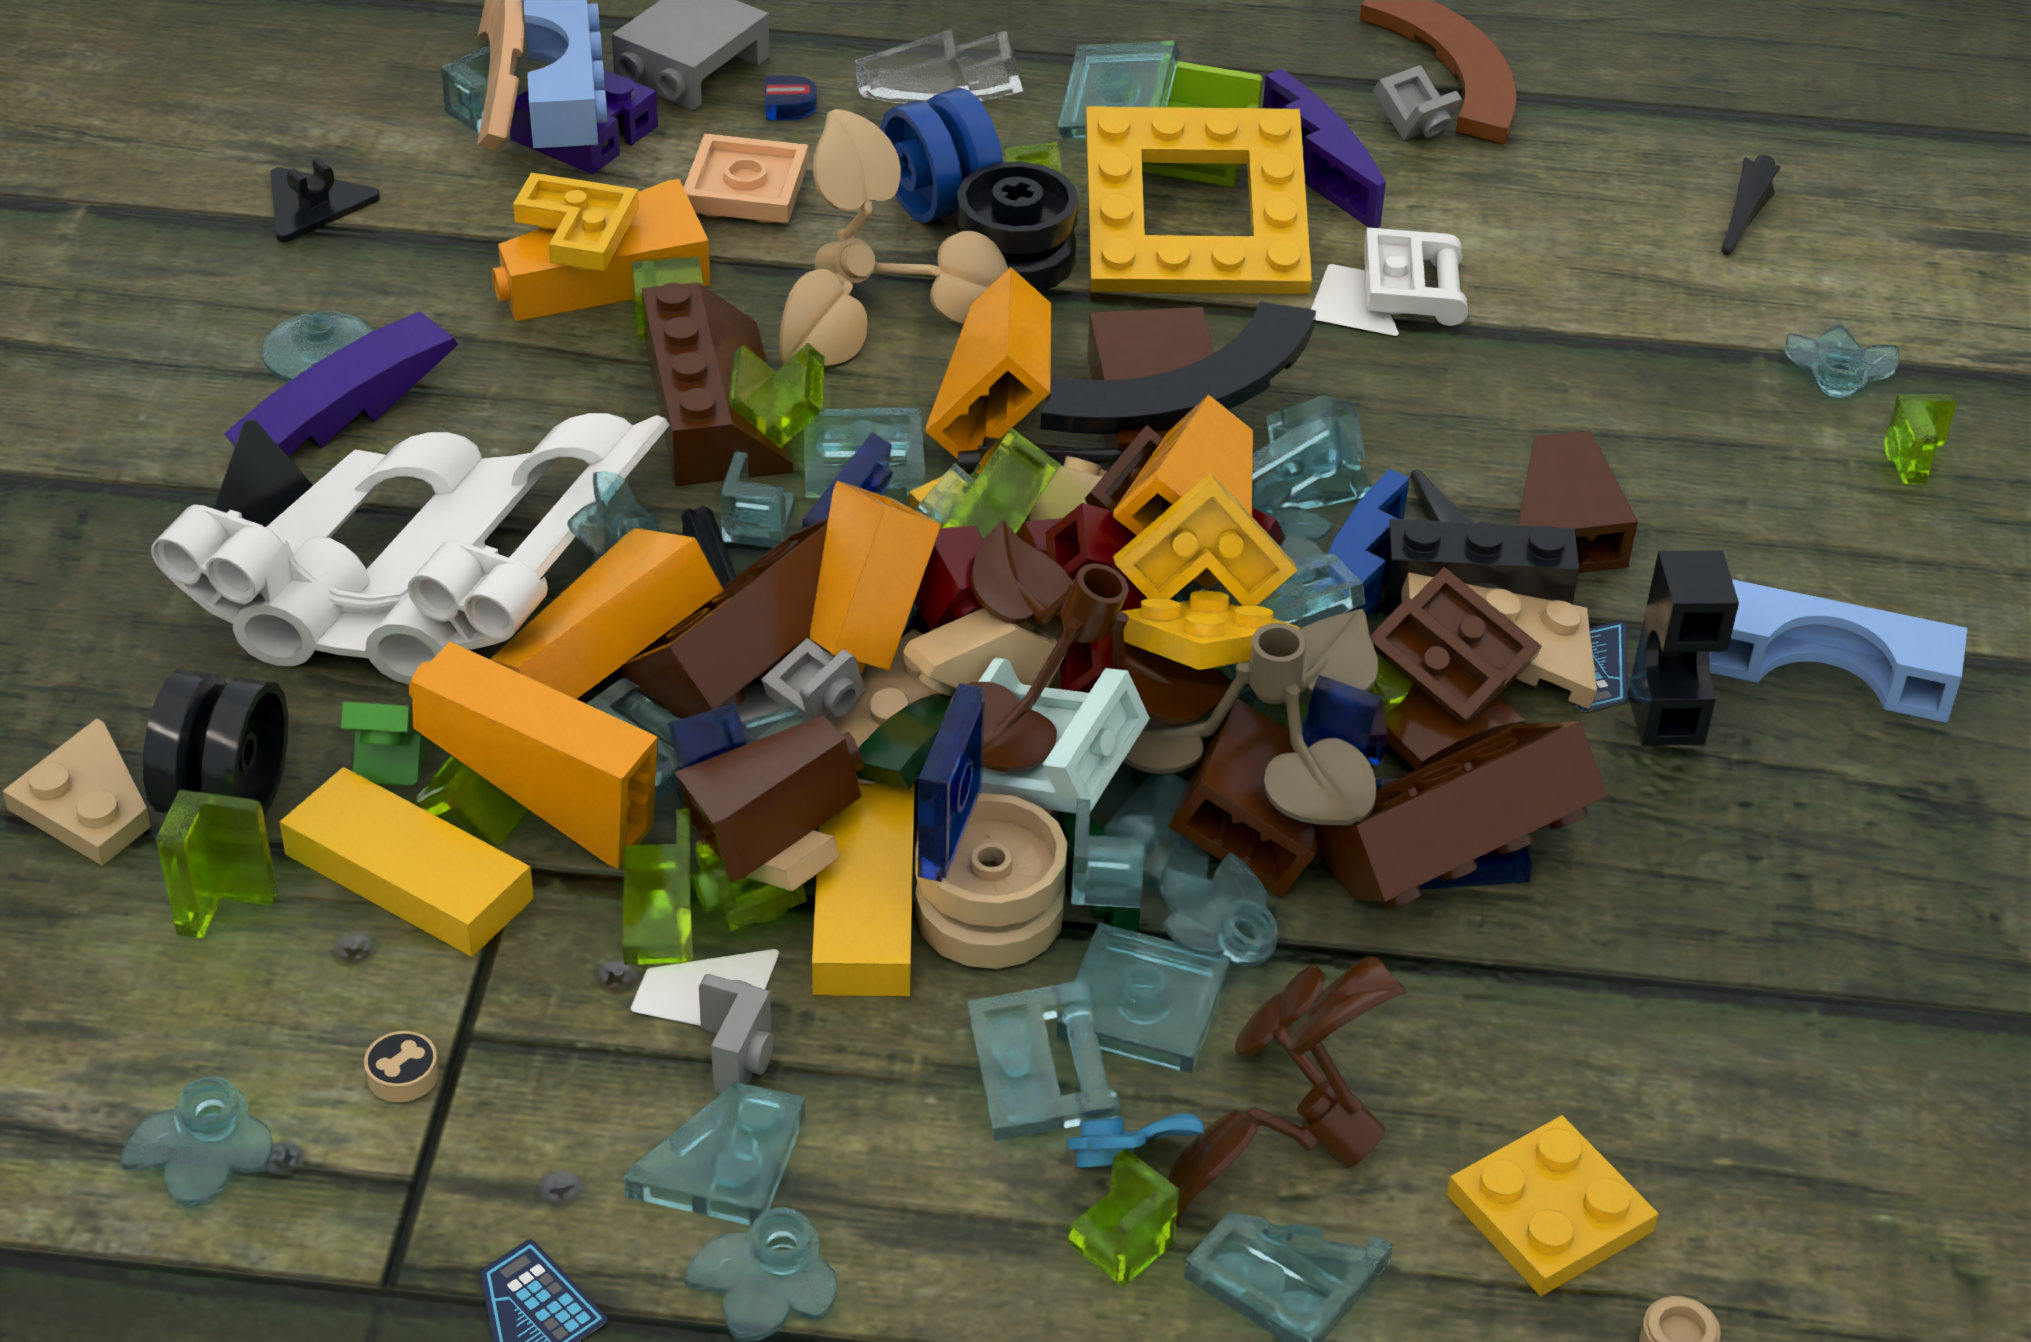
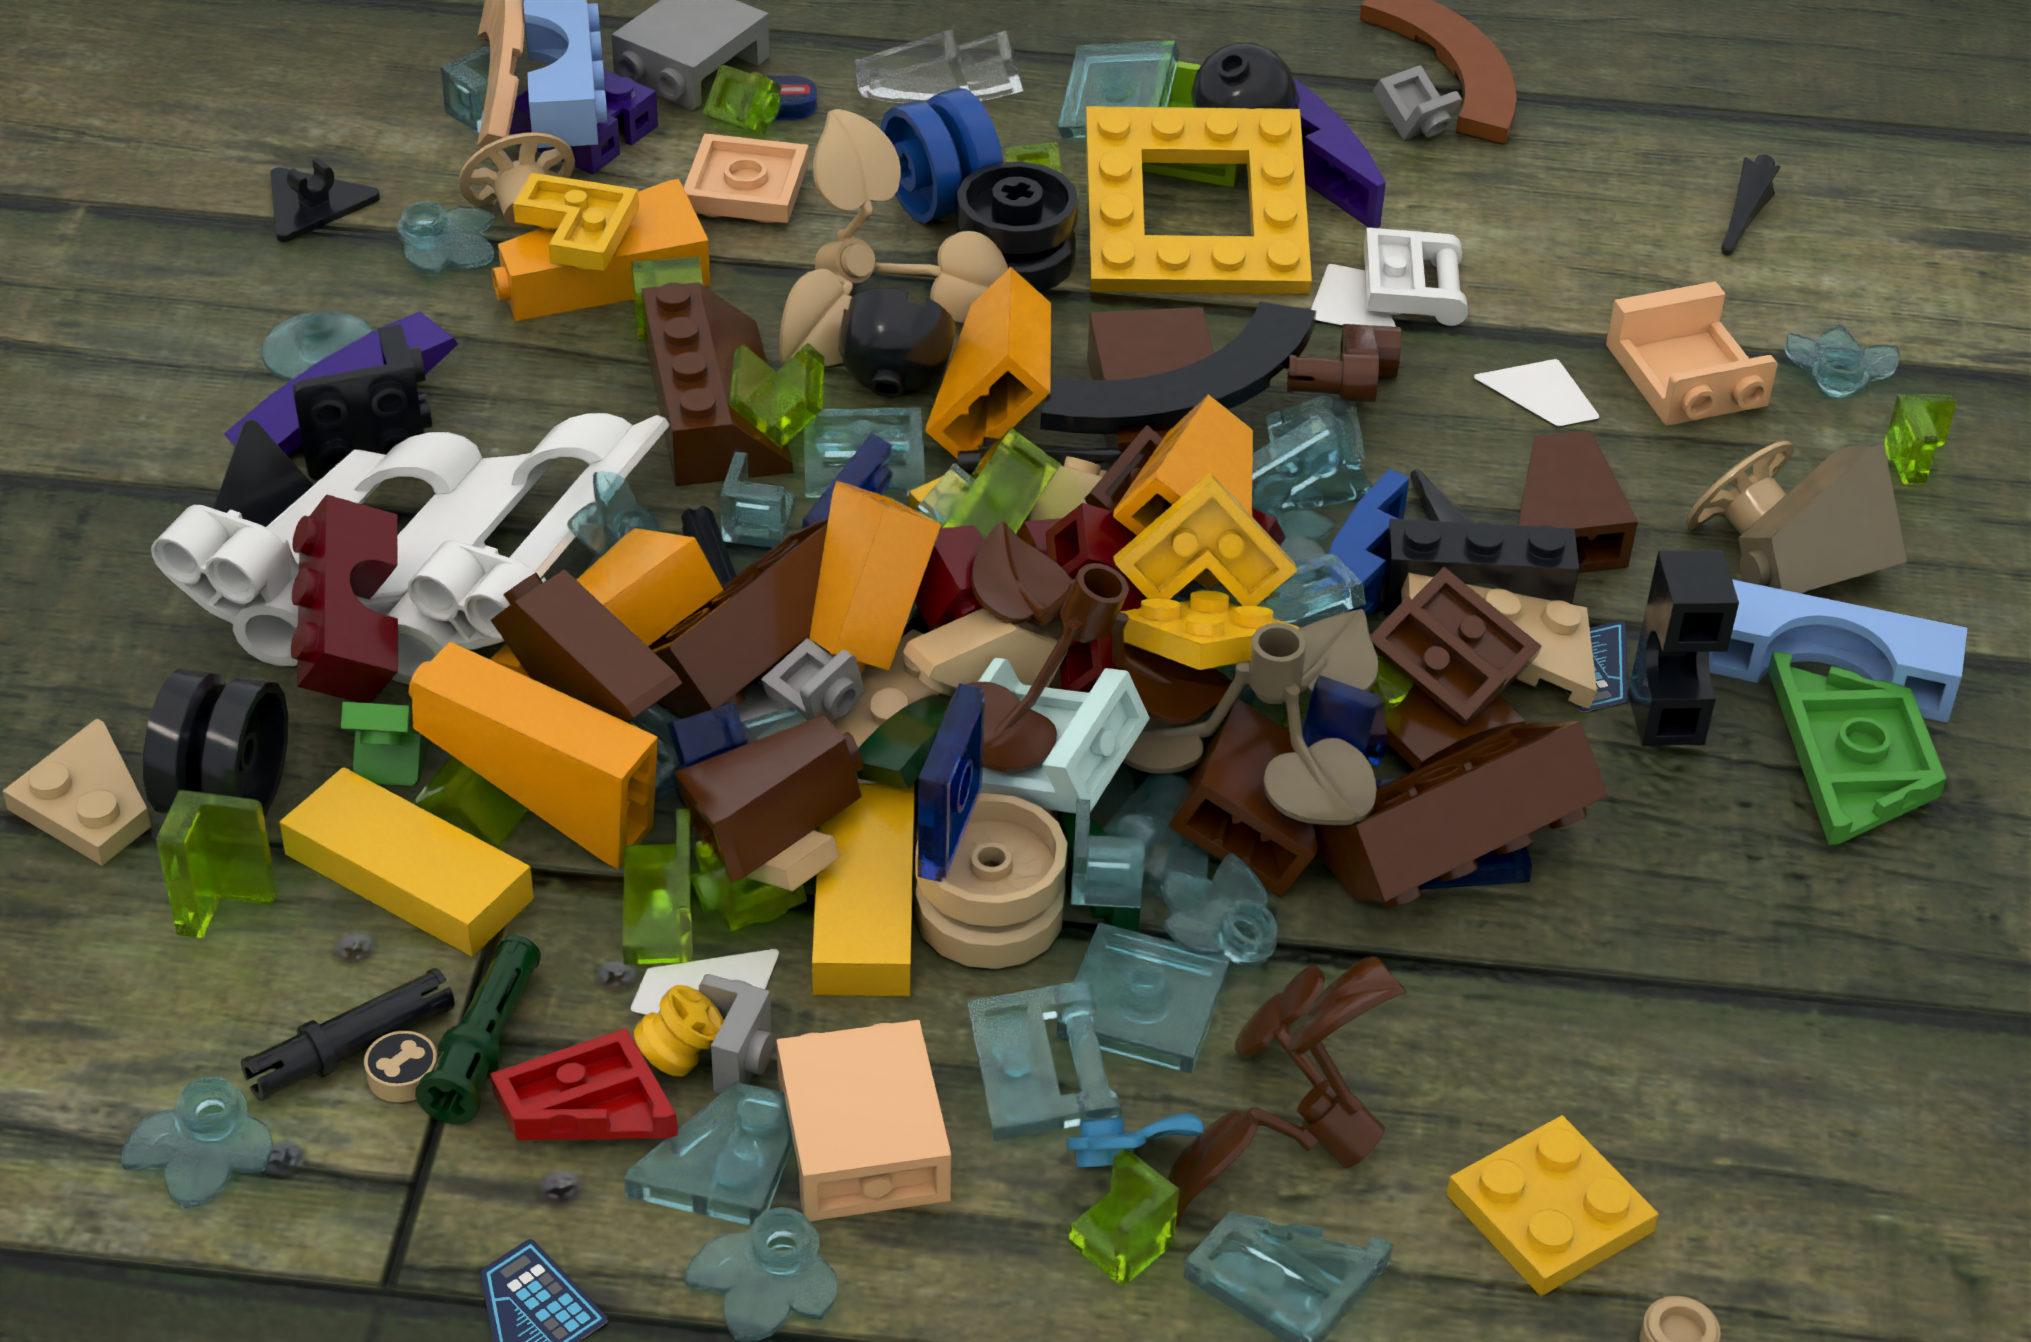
(323, 1045): none -> black pin
(338, 640): none -> dark red arch
(363, 407): none -> black bracket
(445, 237): none -> clear light blue plate
(473, 1048): none -> dark green pin
(512, 175): none -> tan wheel
(581, 647): none -> reddish brown slope
(585, 1094): none -> red wing
(678, 1030): none -> yellow wheel
(743, 99): none -> clear neon green bracket
(864, 1120): none -> light nougat panel
(895, 341): none -> black cylinder
(1244, 78): none -> black cylinder
(1364, 356): none -> reddish brown beam
(1544, 390): none -> white sticker
(1686, 356): none -> light nougat panel
(1751, 494): none -> tan wheel
(1828, 526): none -> dark tan slope
(1857, 746): none -> bright green wing

